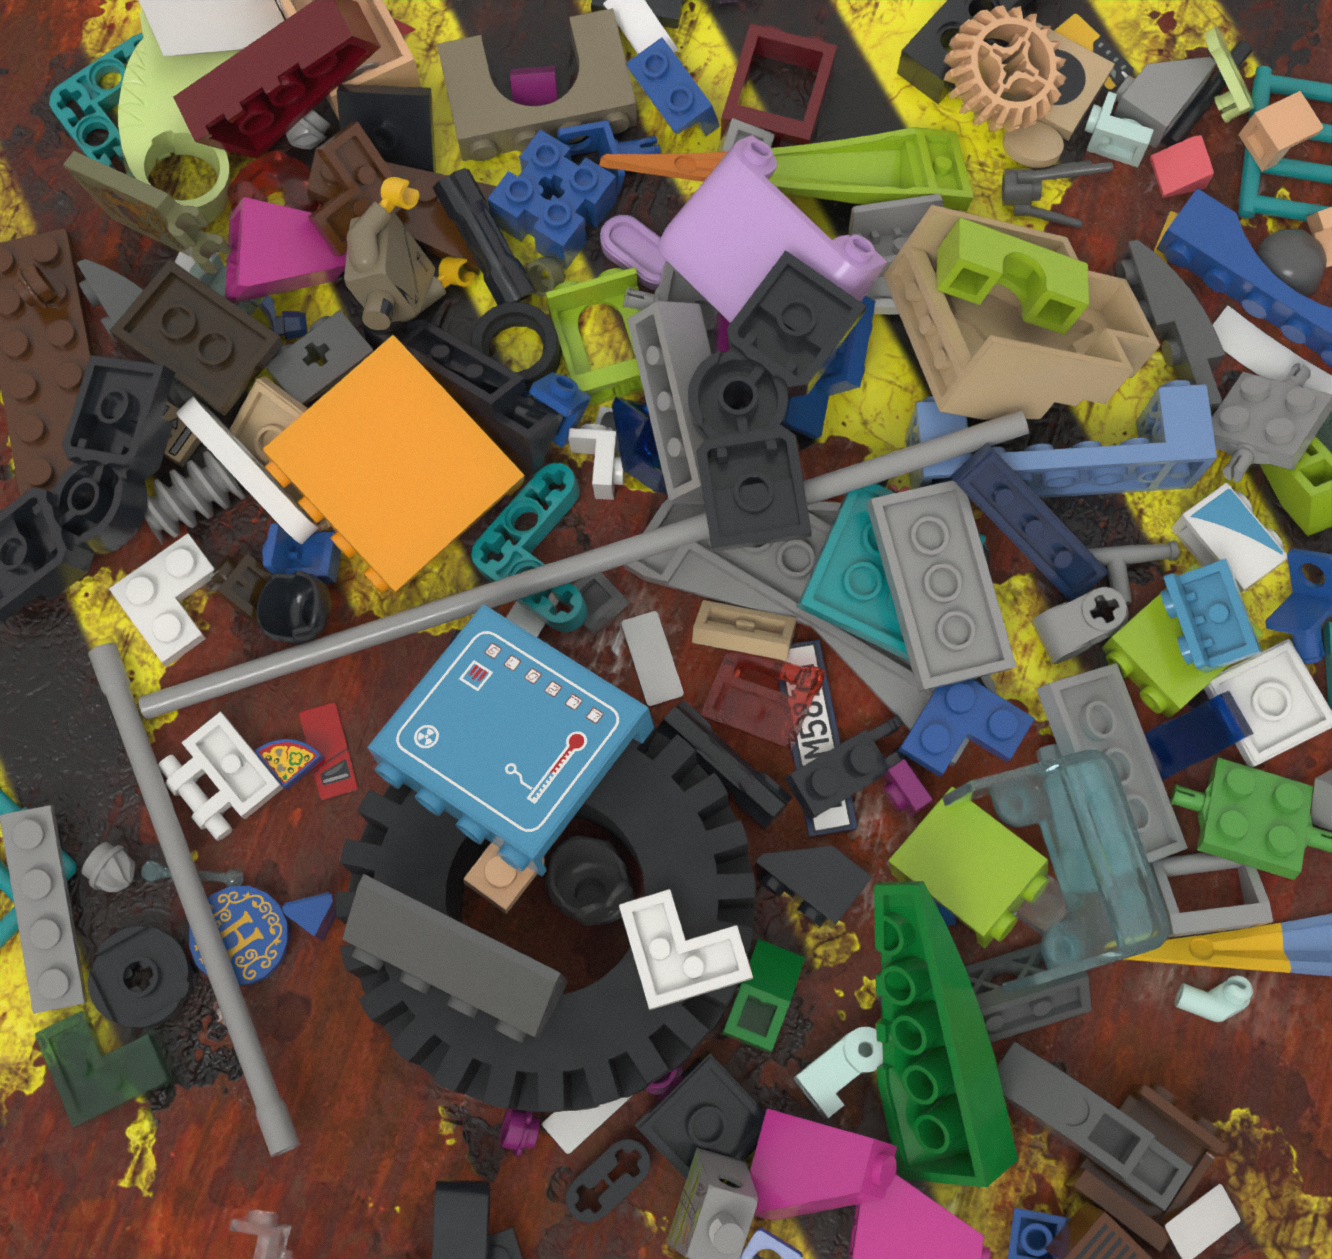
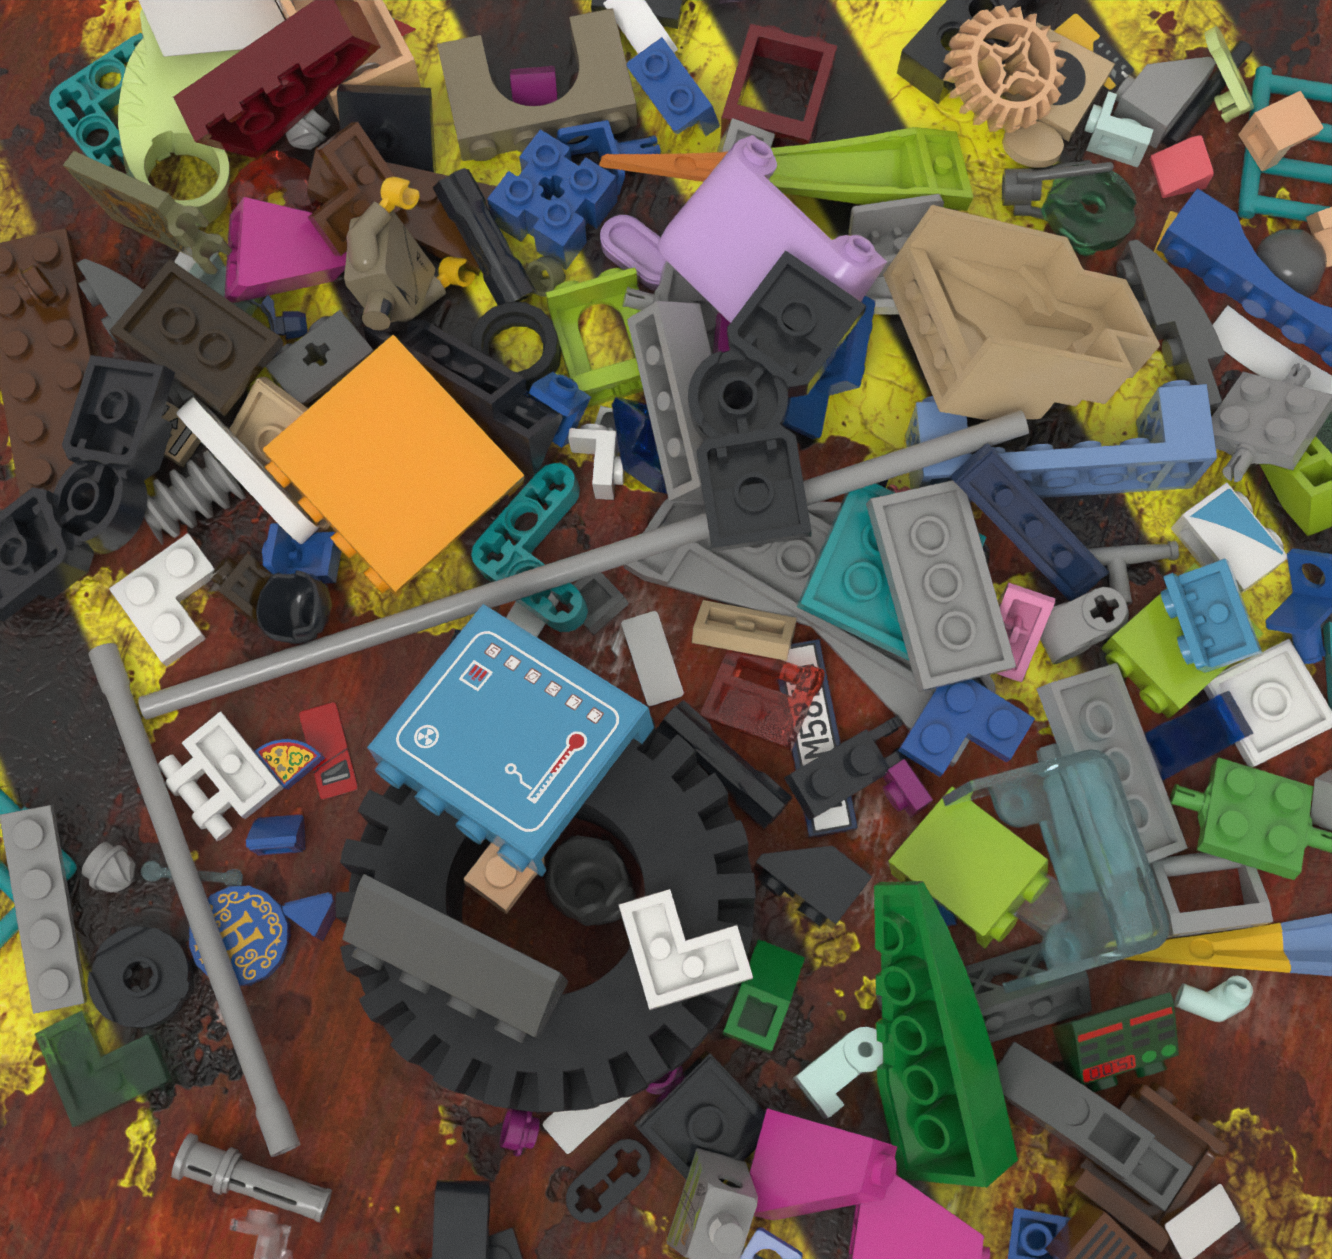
(229, 1172): none -> light grey pin
(277, 835): none -> blue slope
(1024, 620): none -> bright pink slope
(1047, 283): lime arch -> none
(1083, 229): none -> clear green plate
(1119, 1041): none -> dark green slope

